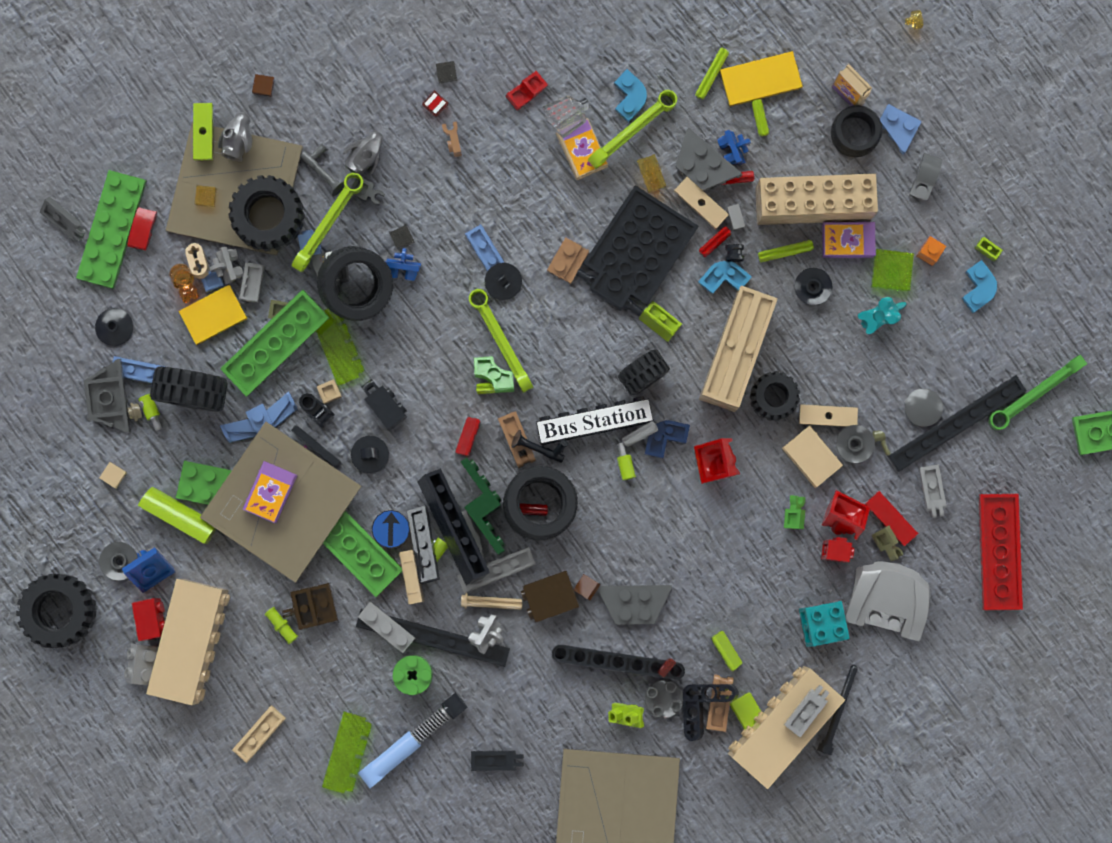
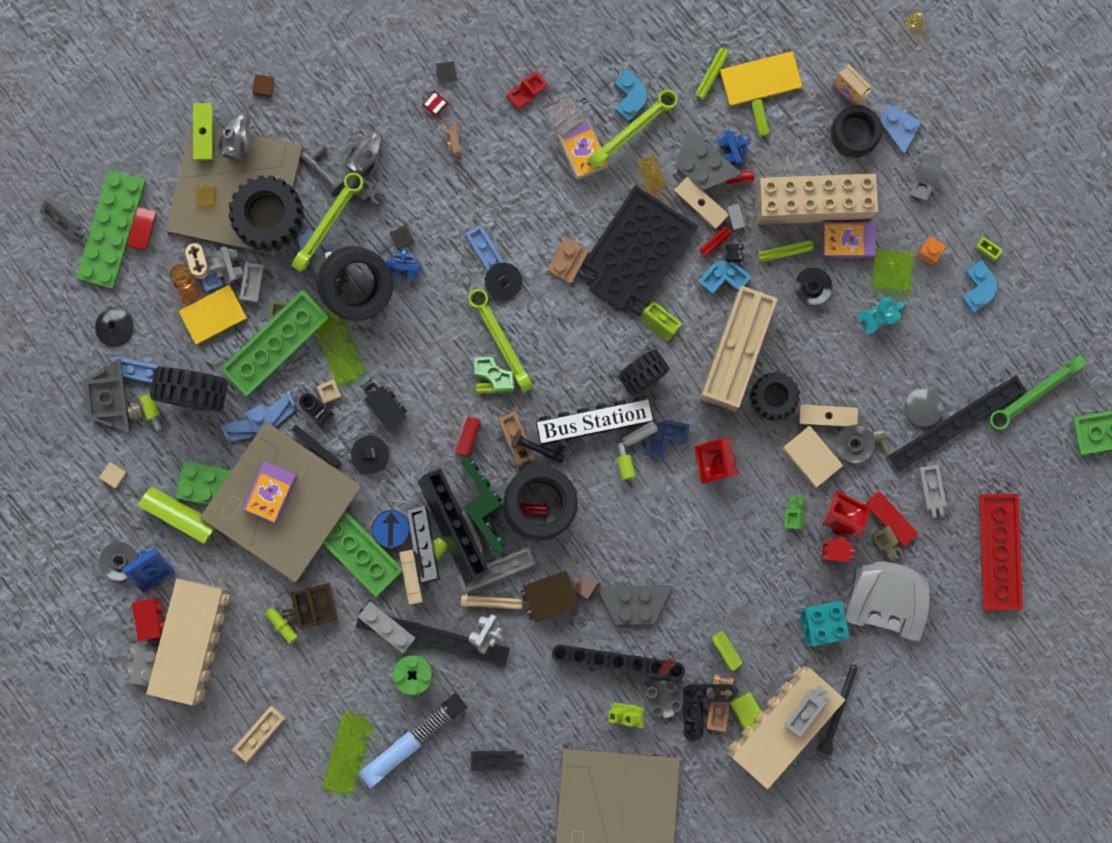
(31, 610): black tyre -> none

